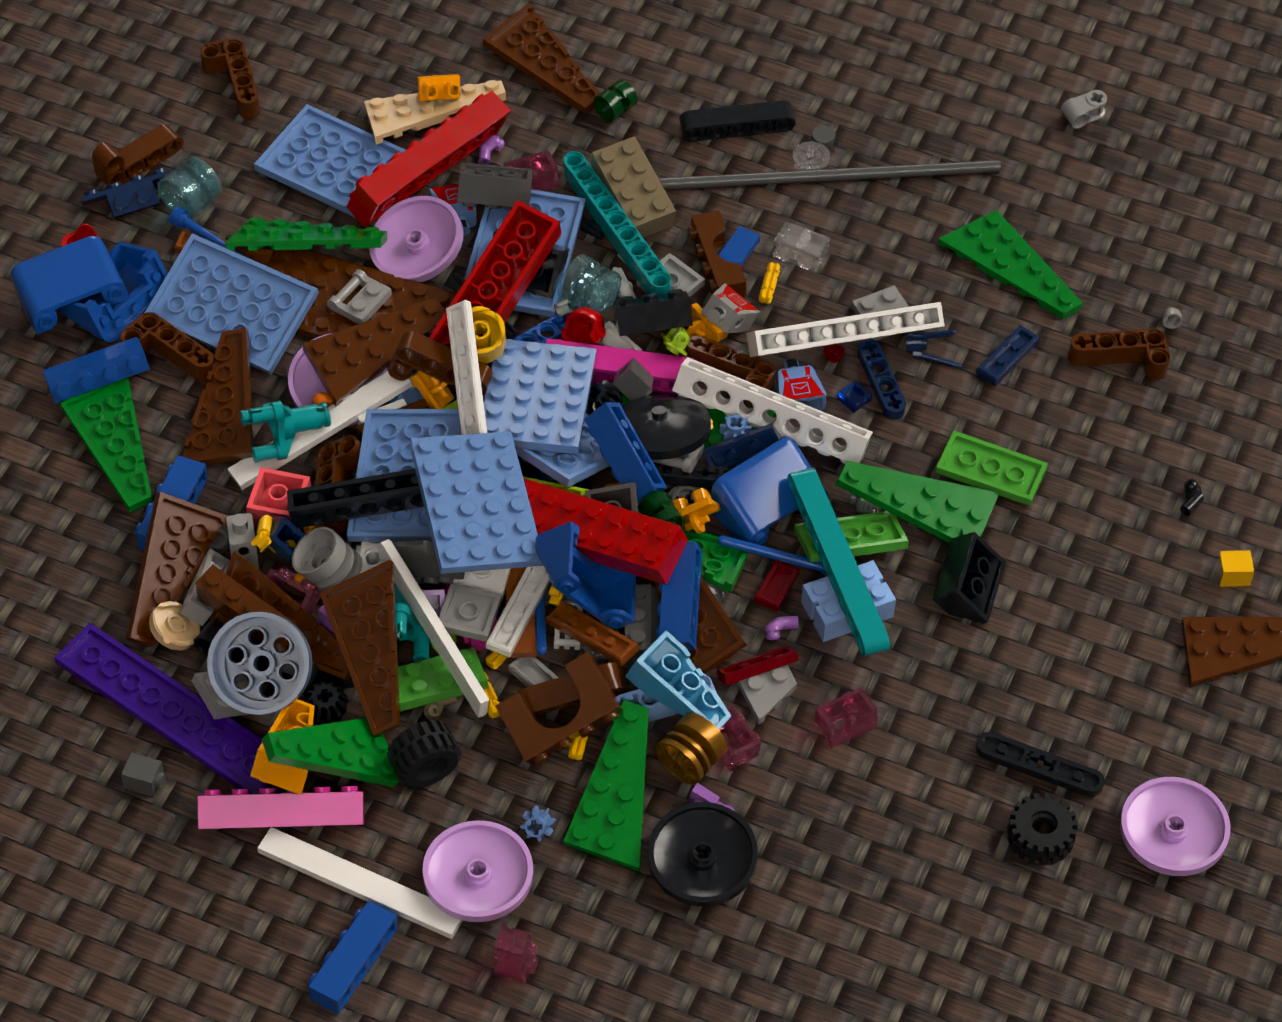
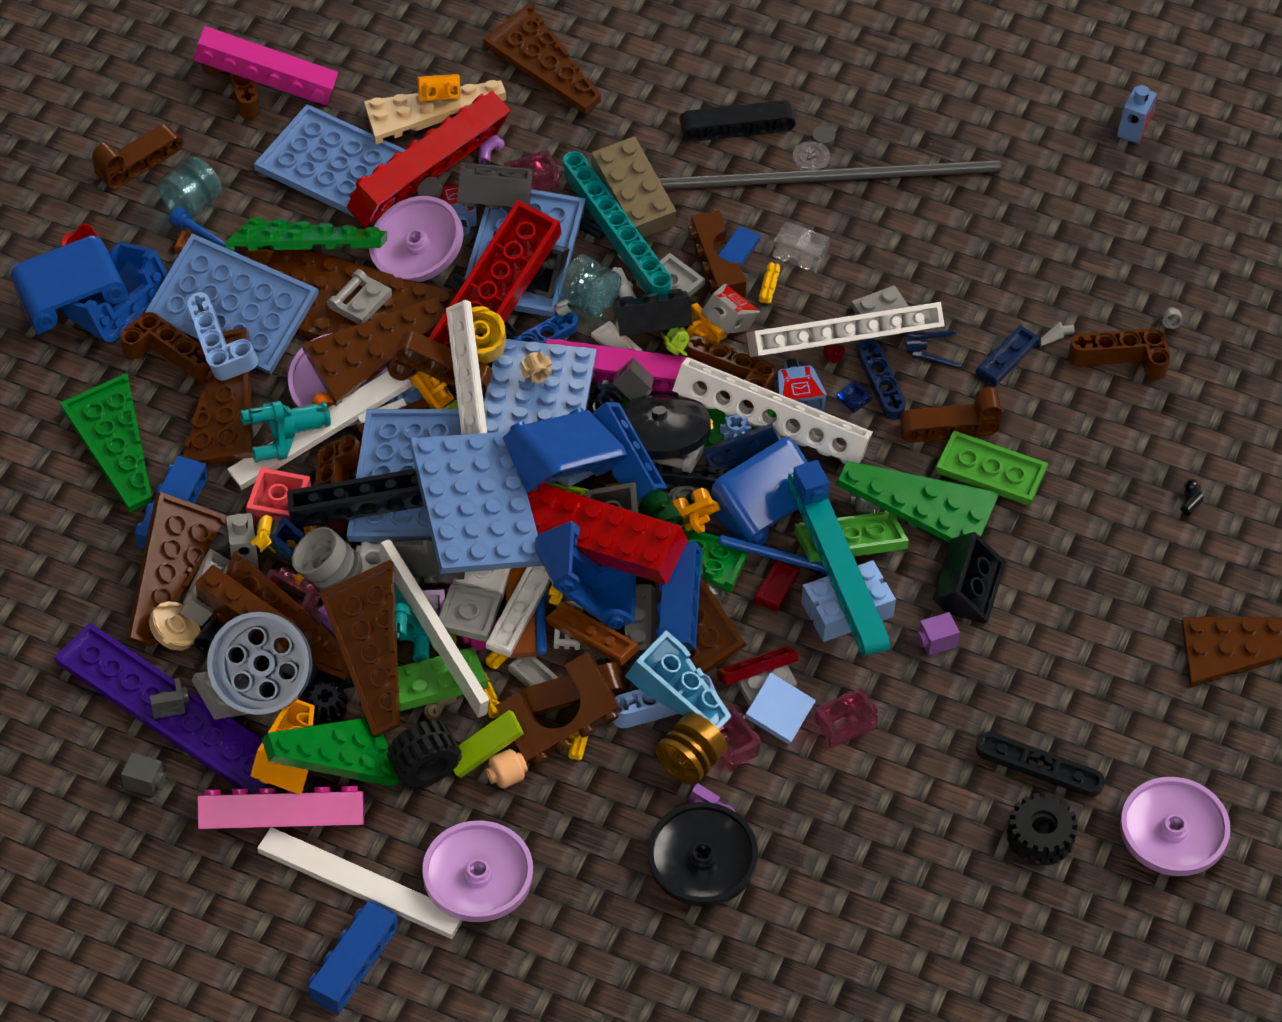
(96, 369): blue brick -> none
(128, 197): dark blue bracket -> none
(170, 703): none -> dark grey bracket
(223, 359): none -> light blue beam
(265, 65): none -> dark pink brick
(430, 187): none -> dark grey tile
(488, 742): none -> lime tile
(506, 768): none -> light nougat head
(515, 954): clear pink window -> none
(536, 367): none -> tan gear
(541, 817): medium blue gear -> none
(562, 448): none -> blue windscreen
(584, 326): red cap -> none
(613, 802): green wing -> none
(615, 100): dark green wheel -> none
(779, 708): none -> light blue tile
(780, 623): medium lavender arm -> none
(811, 482): none -> blue brick
(938, 423): none -> reddish brown beam
(938, 634): none -> medium lavender brick
(1010, 260): green wing -> none
(1056, 333): none -> light grey bar
(1083, 109): light grey piece -> none
(1141, 104): none -> medium blue torso
(1236, 568): yellow panel -> none

